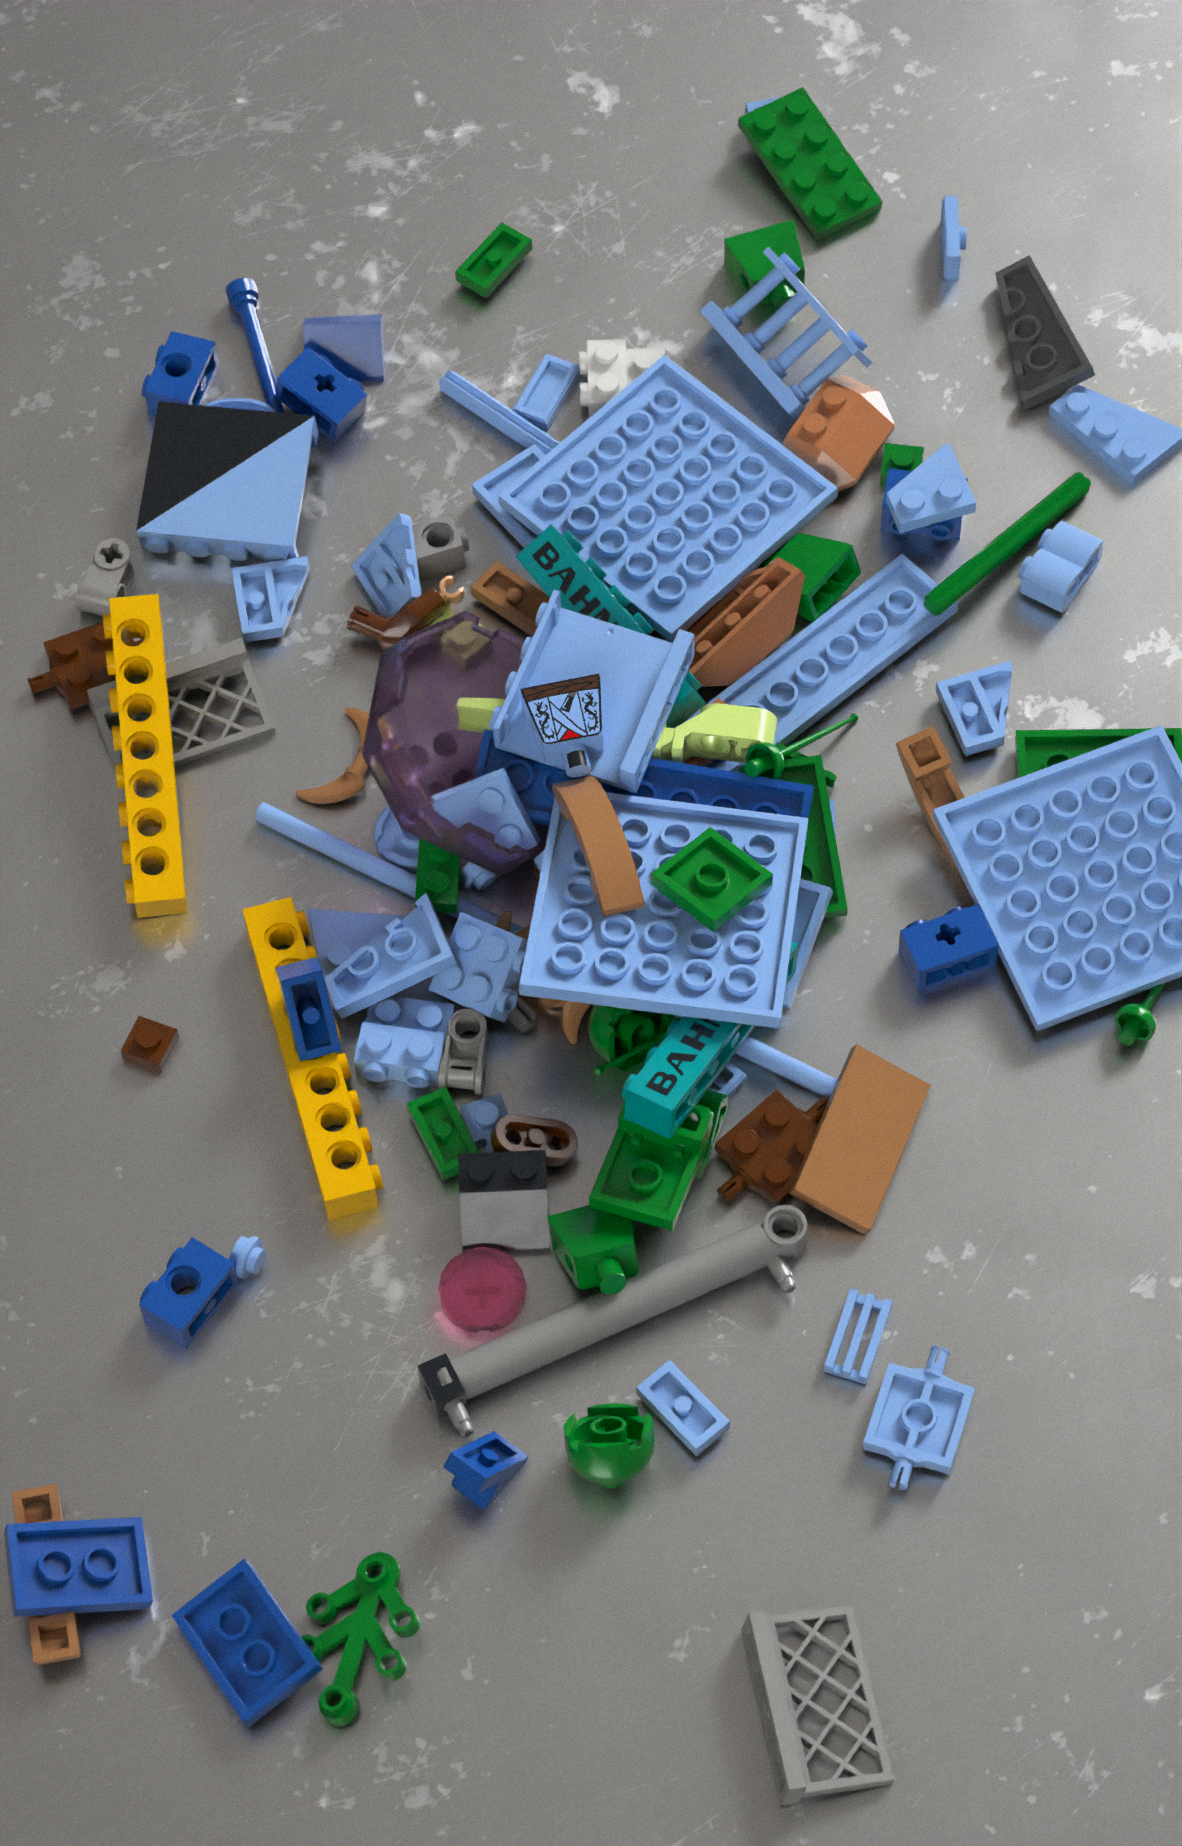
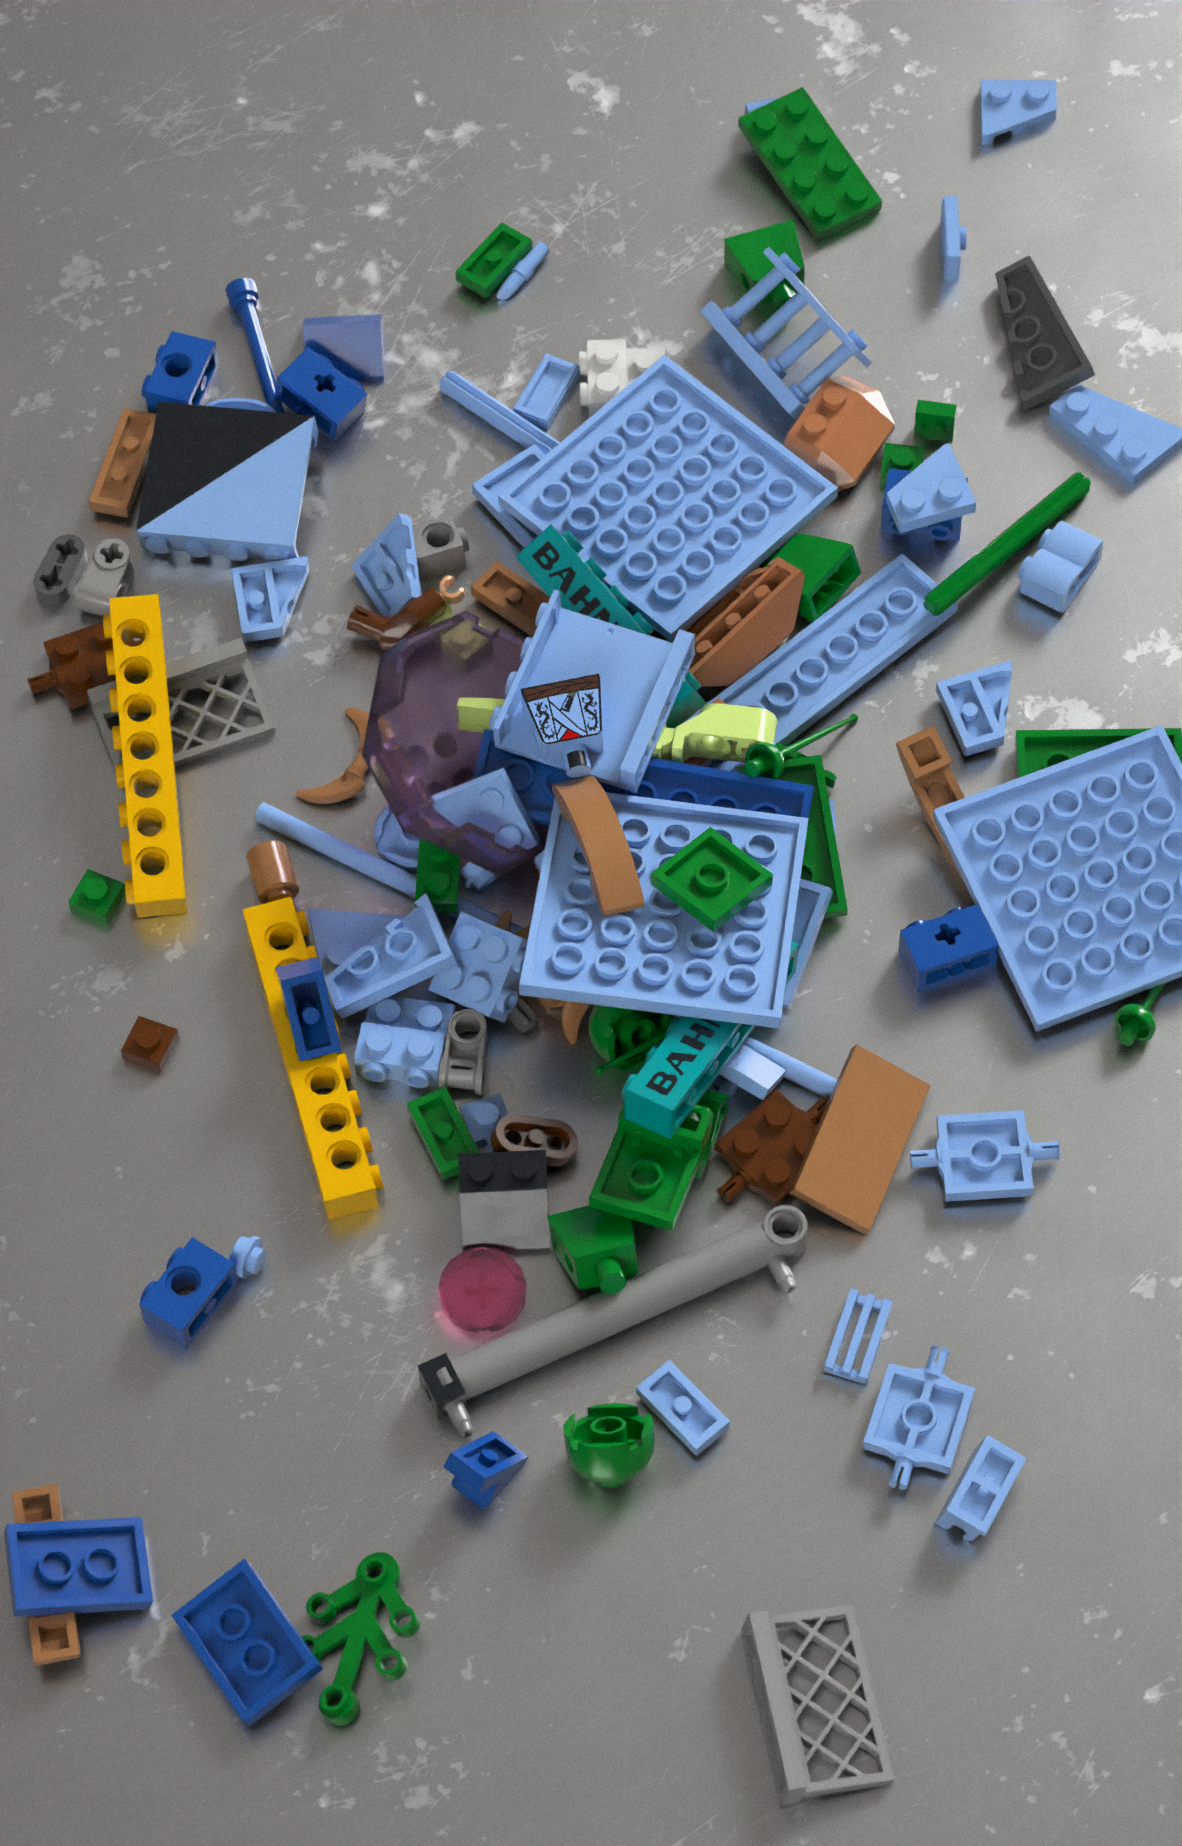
(67, 573): none -> dark grey beam
(97, 896): none -> green plate
(124, 464): none -> medium nougat plate
(272, 871): none -> medium nougat brick
(523, 271): none -> light blue piece
(753, 1072): none -> light blue tile
(935, 420): none -> green plate
(981, 1488): none -> light blue hinge
(984, 1155): none -> light blue plate
(1015, 106): none -> light blue wing

